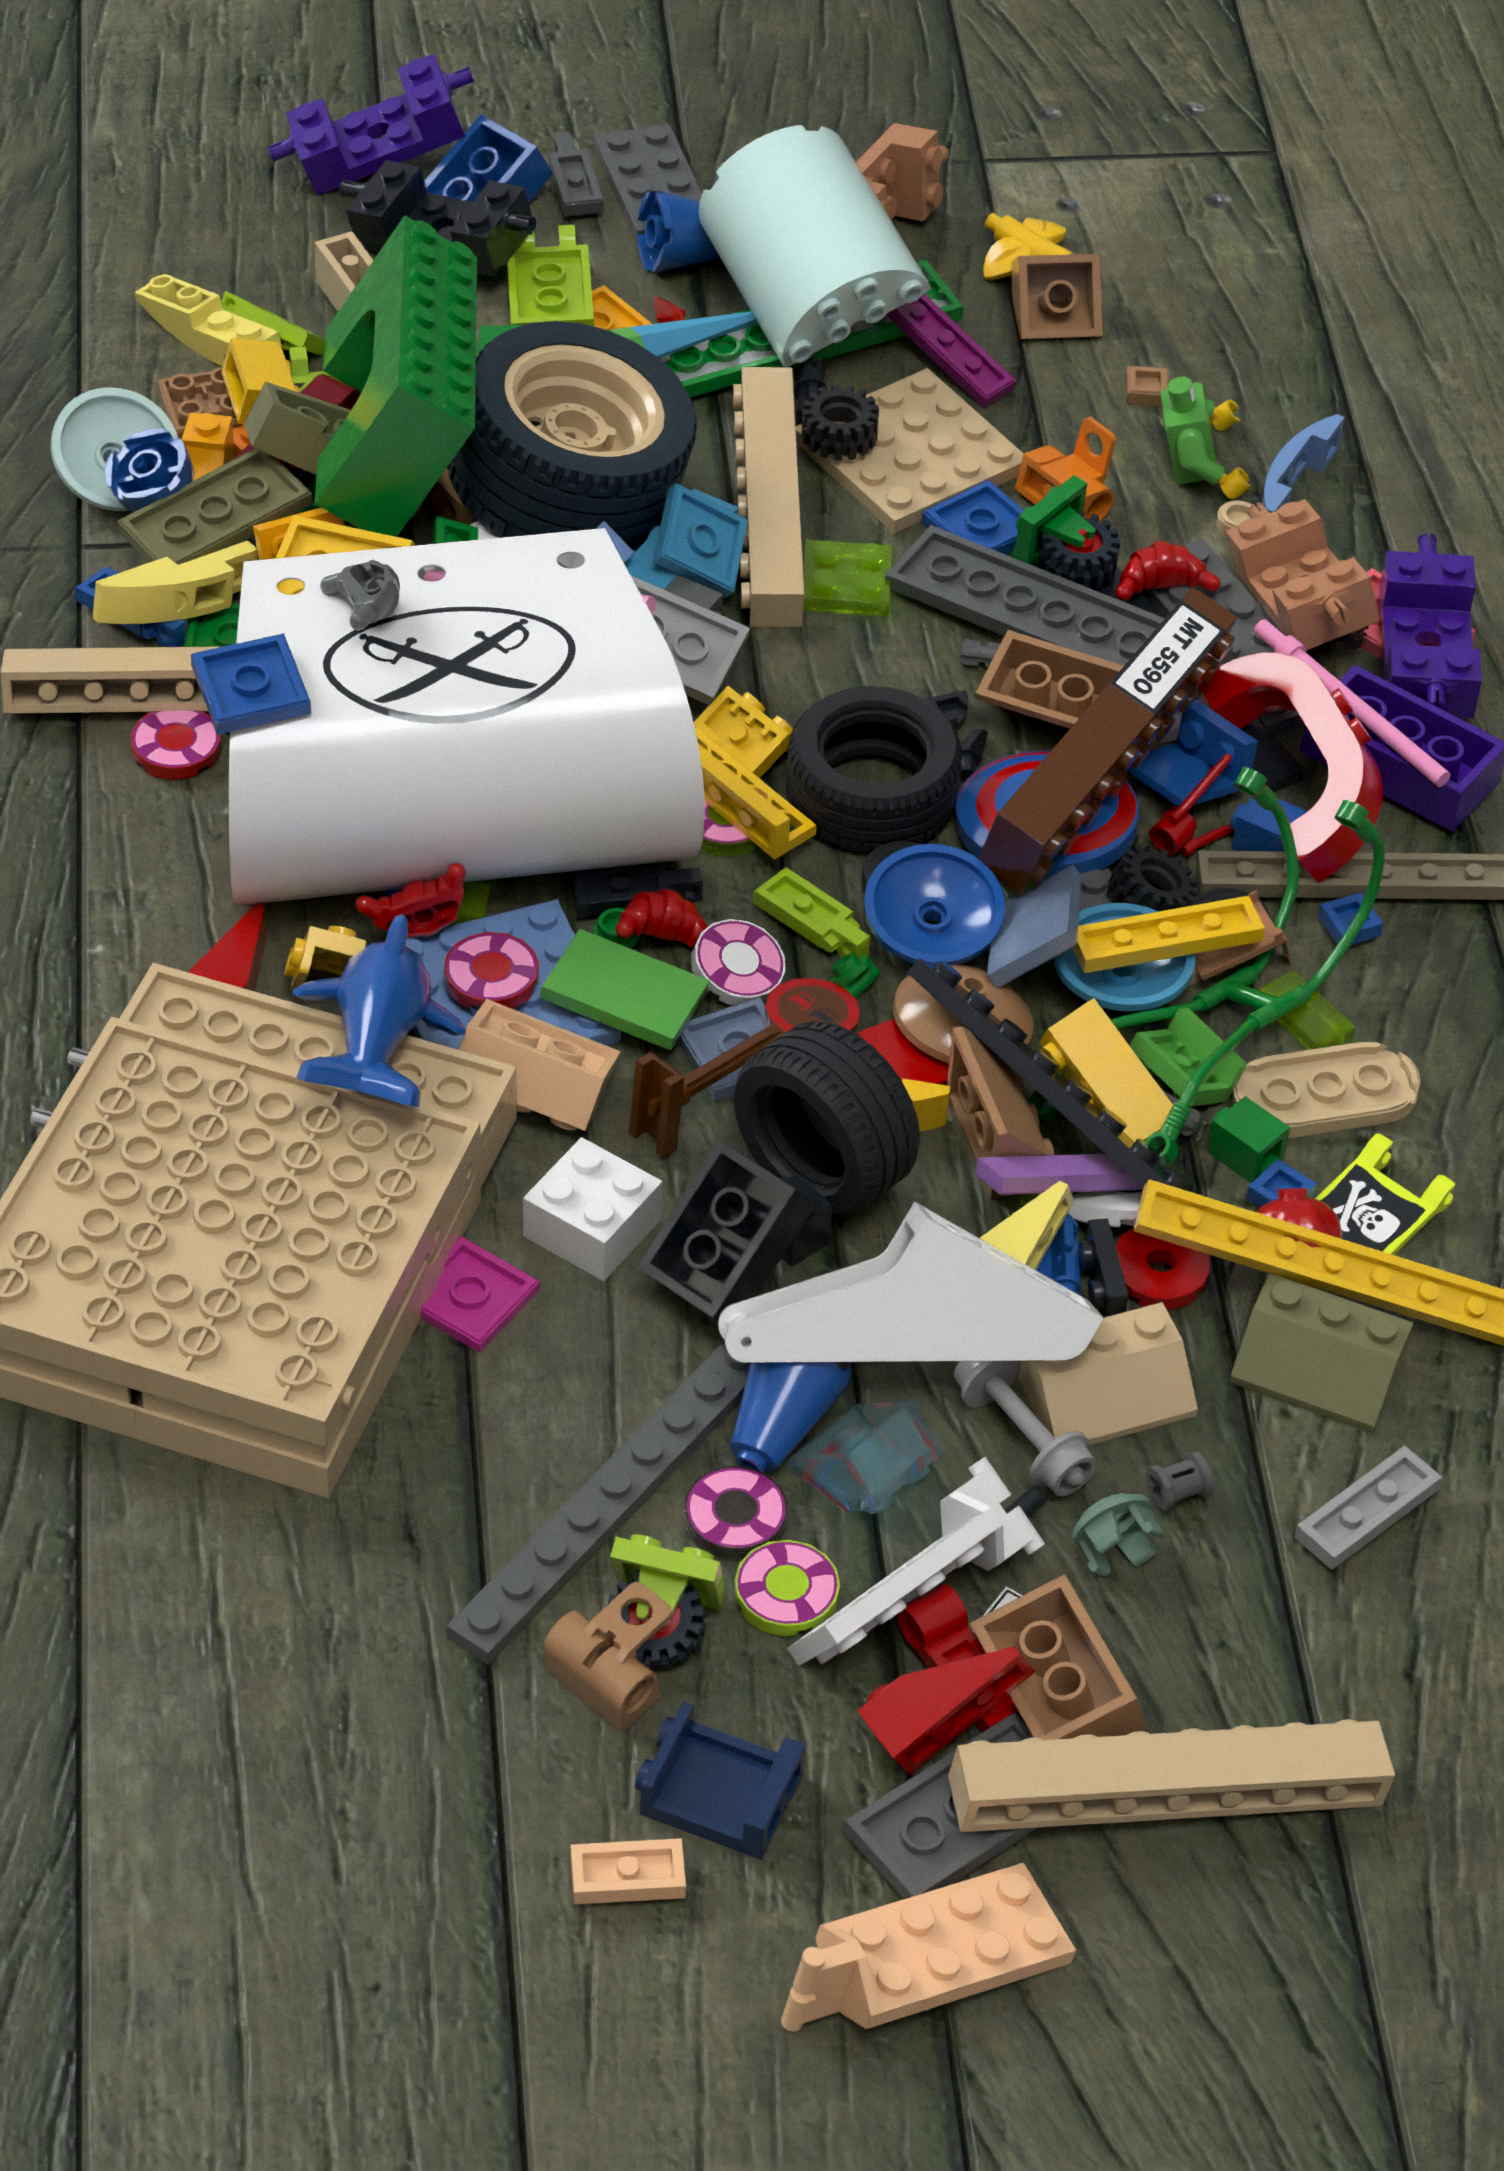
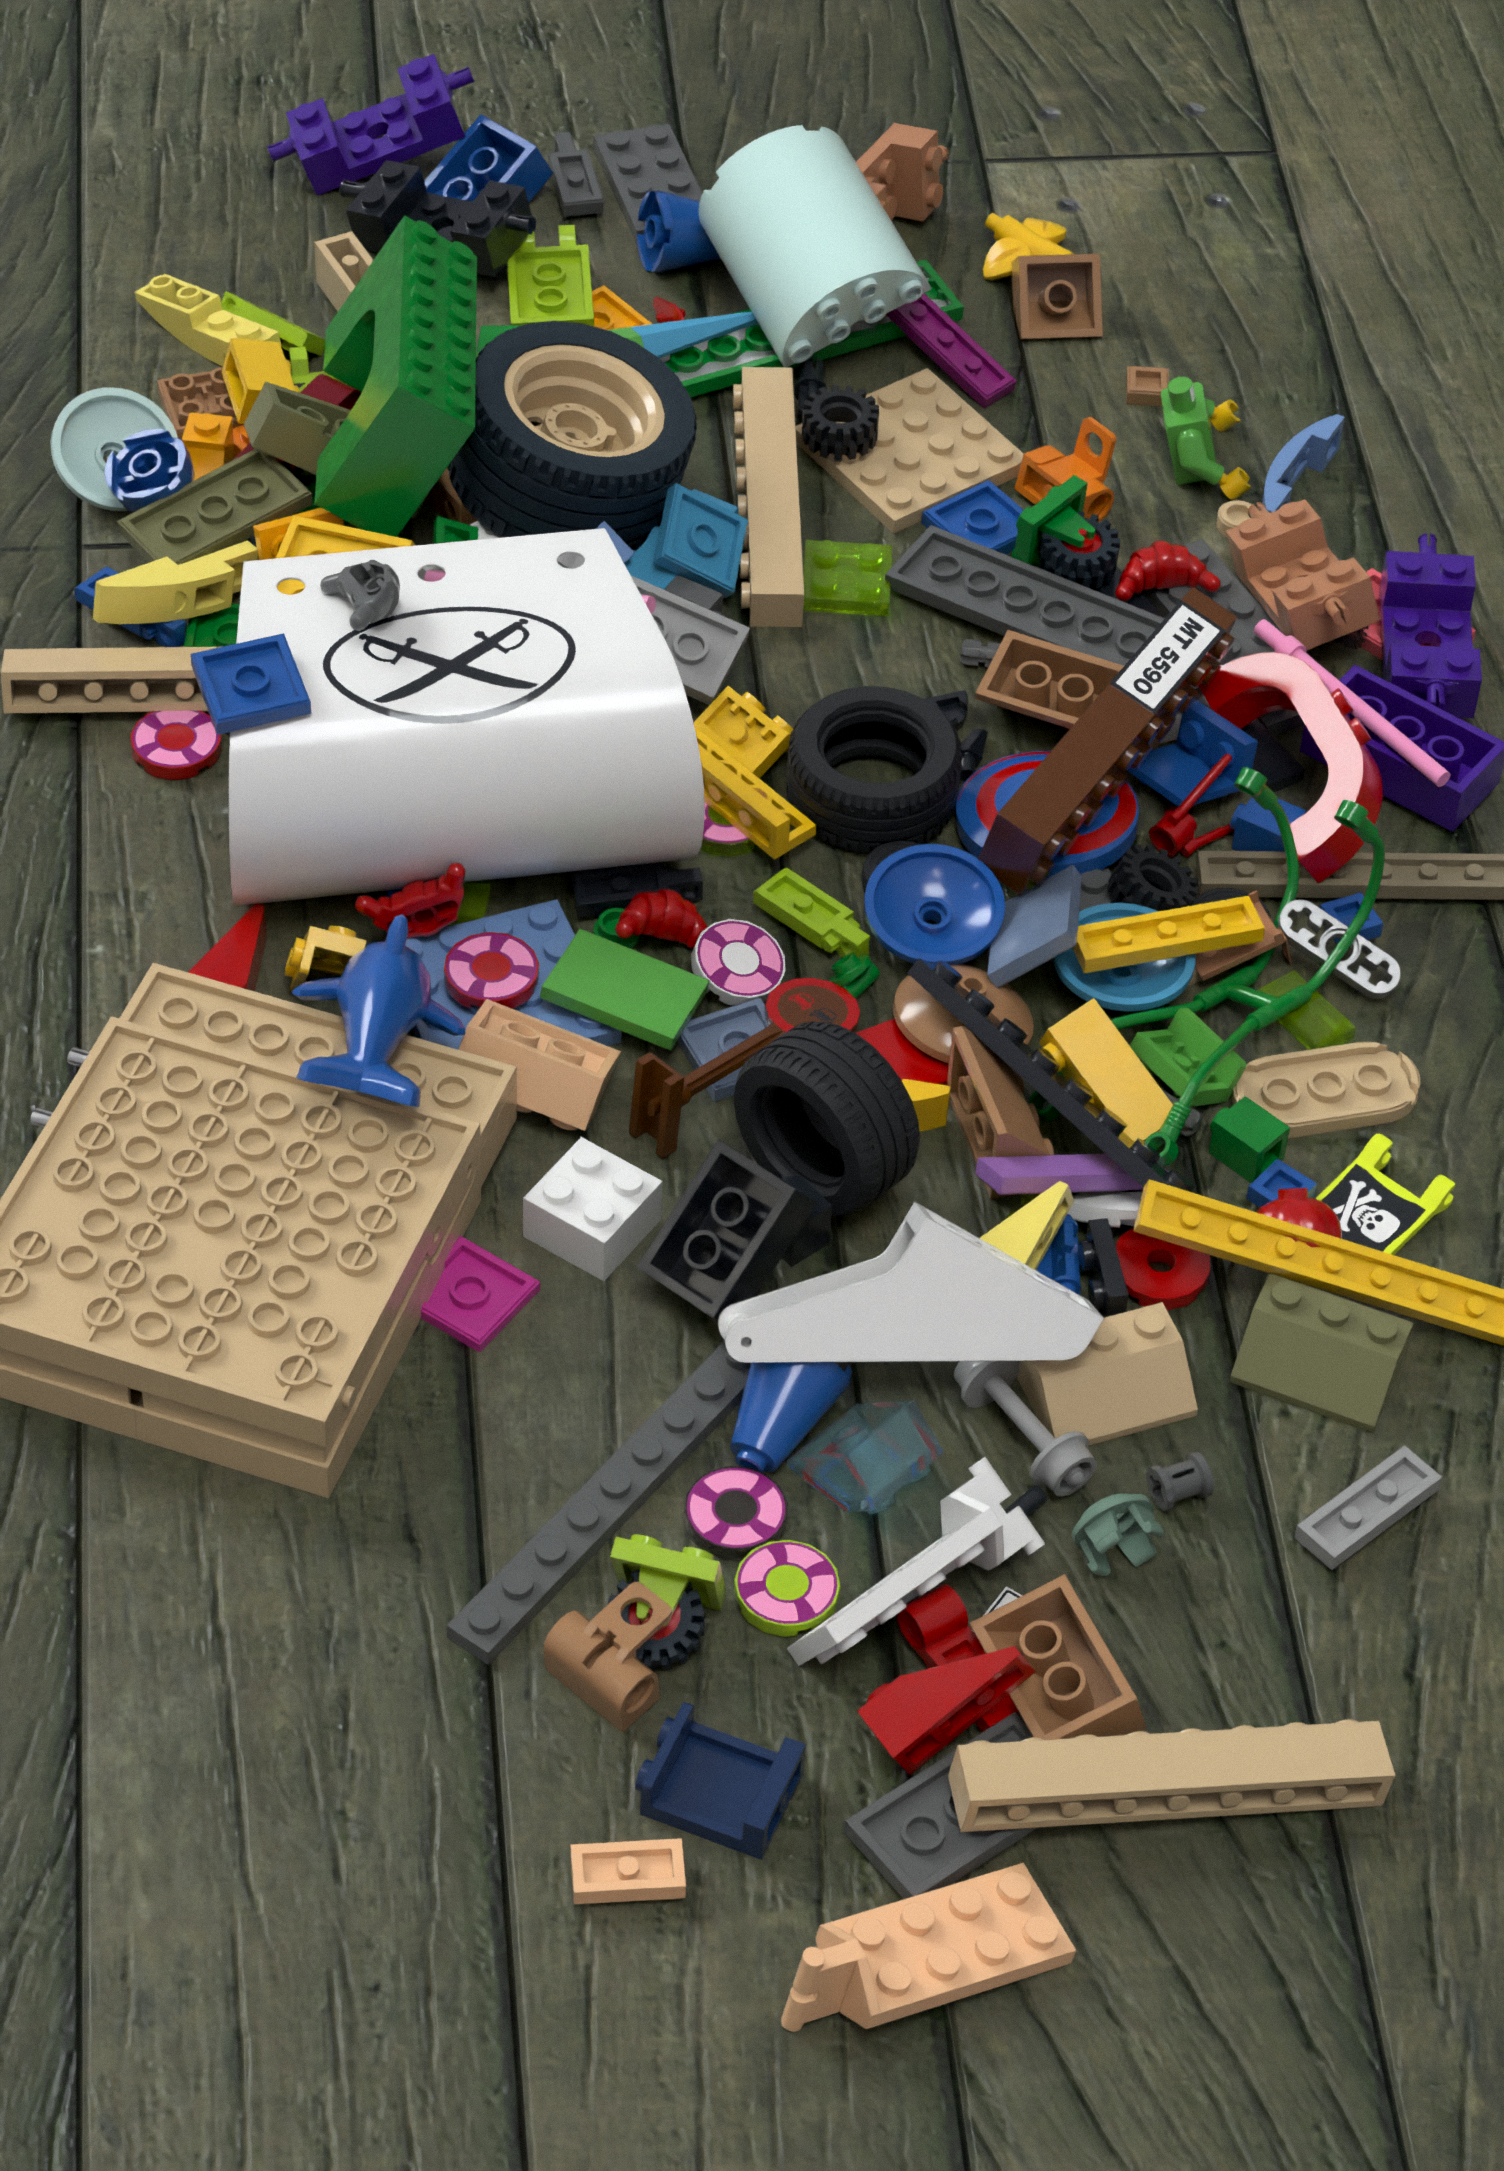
(1336, 929): none -> beam

